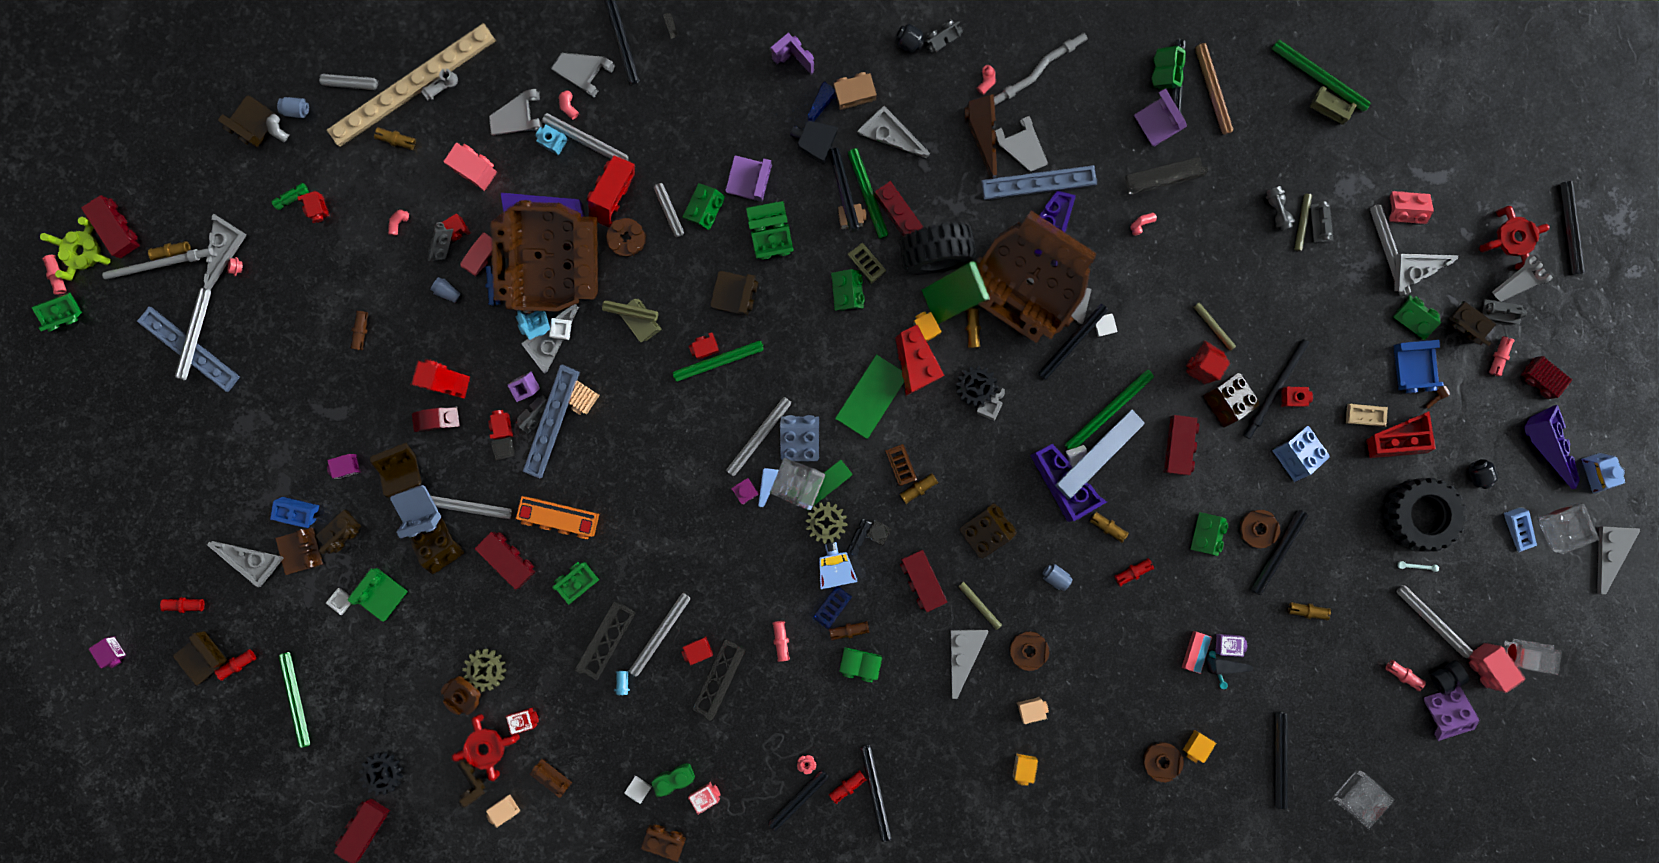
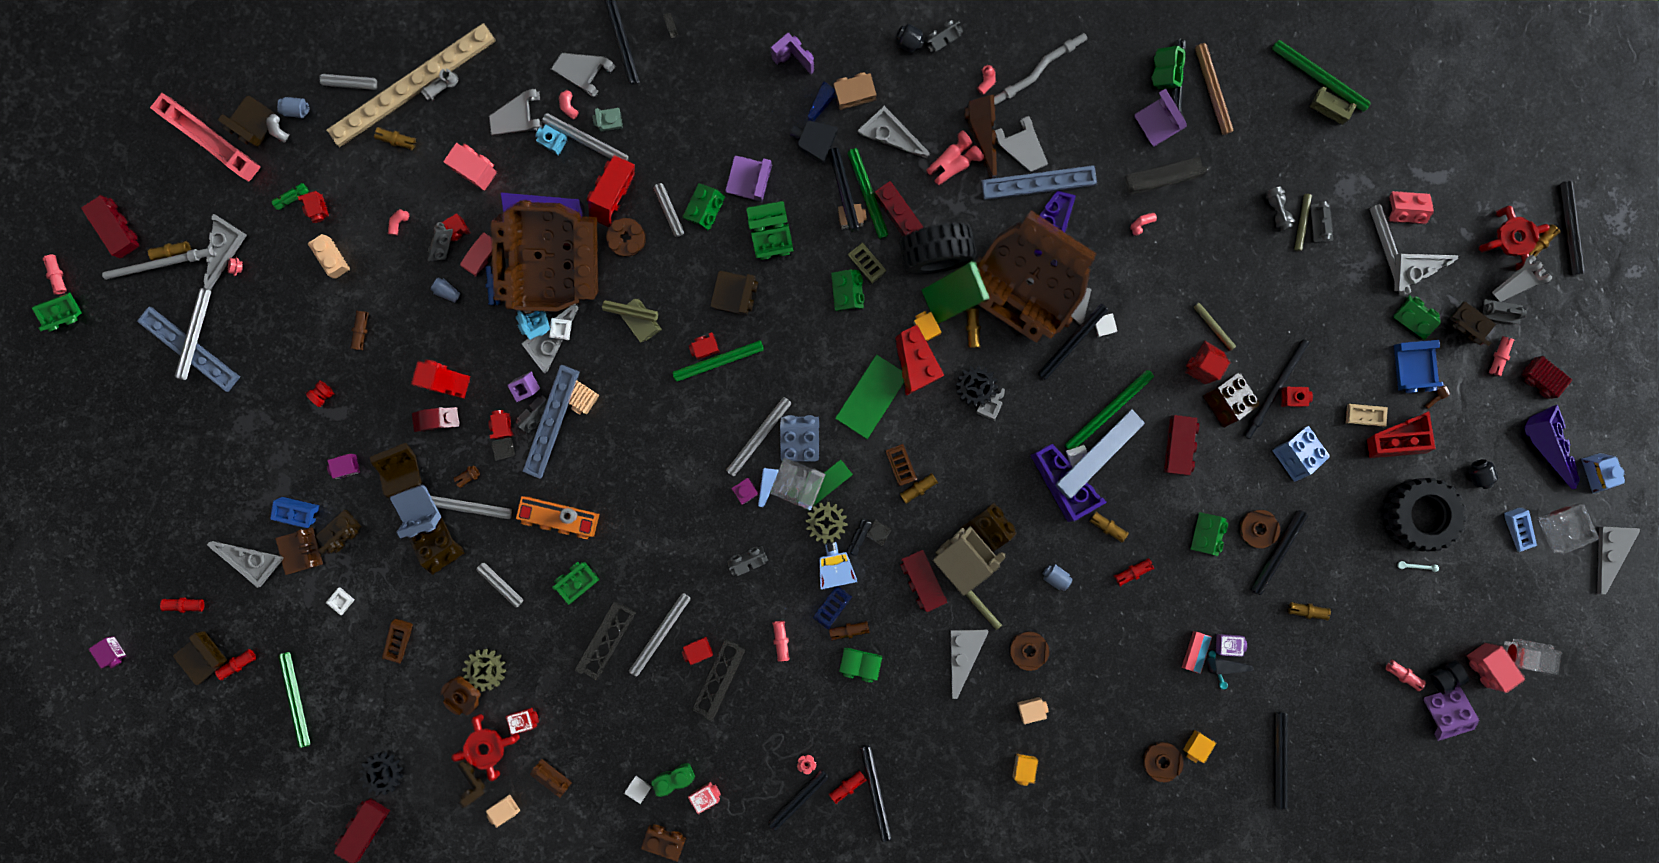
(68, 247): lime plate -> none
(205, 136): none -> coral arch
(319, 393): none -> red wheel
(328, 256): none -> light nougat brick
(378, 594): green bracket -> none
(401, 629): none -> reddish brown slope
(468, 475): none -> reddish brown pin
(499, 585): none -> light grey axle
(505, 560): dark red brick -> none
(563, 515): none -> light grey pin
(607, 119): none -> sand green bracket
(622, 683): medium azure pin -> none
(739, 563): none -> dark grey hinge
(953, 161): none -> coral piece
(967, 560): none -> dark tan container
(1363, 799): clear brick -> none
(1431, 618): light grey axle -> none
(1544, 240): none -> pearl gold pin

